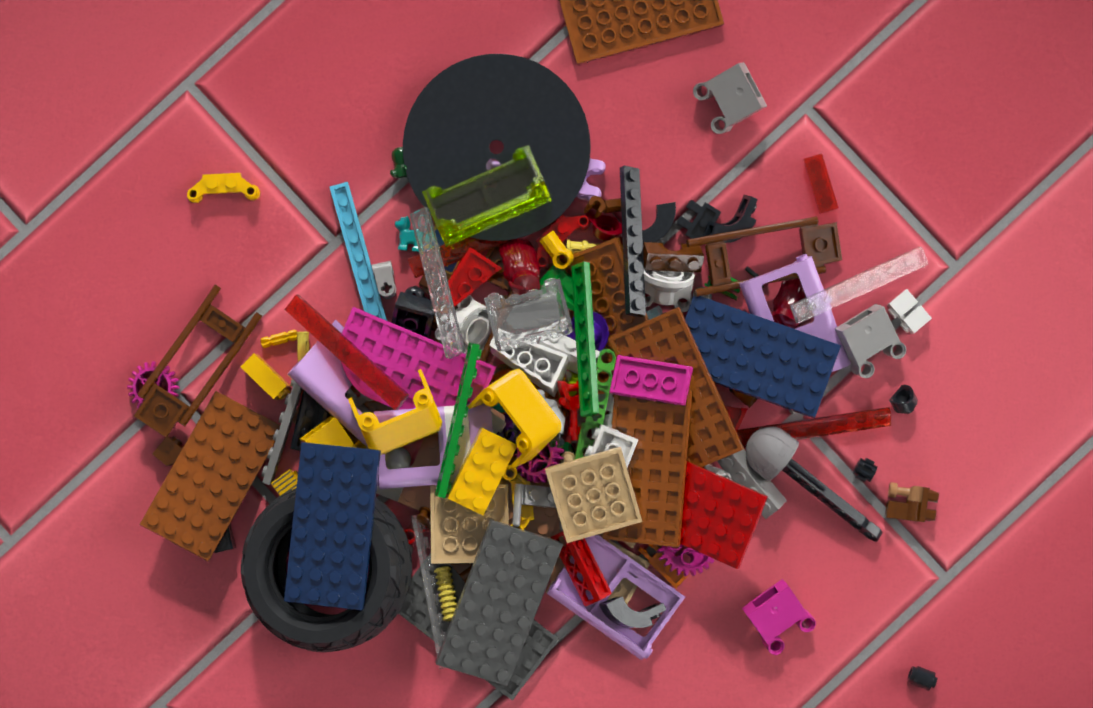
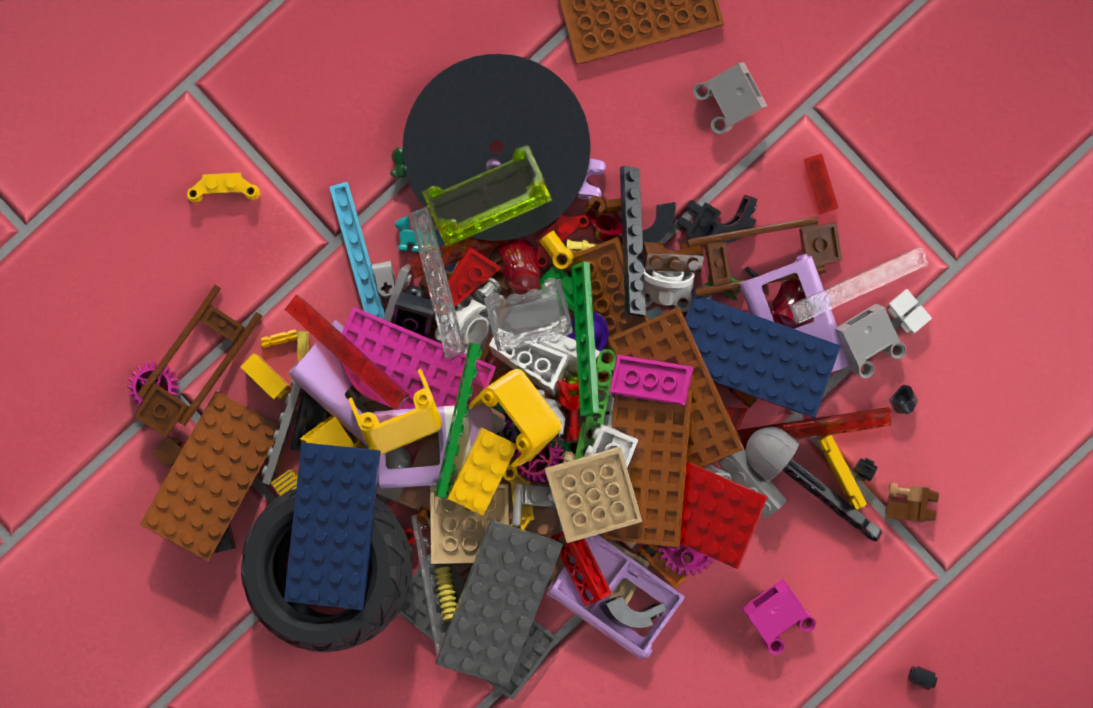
(403, 280): none -> light grey wing
(489, 287): none -> light grey piece
(842, 472): none -> yellow piece

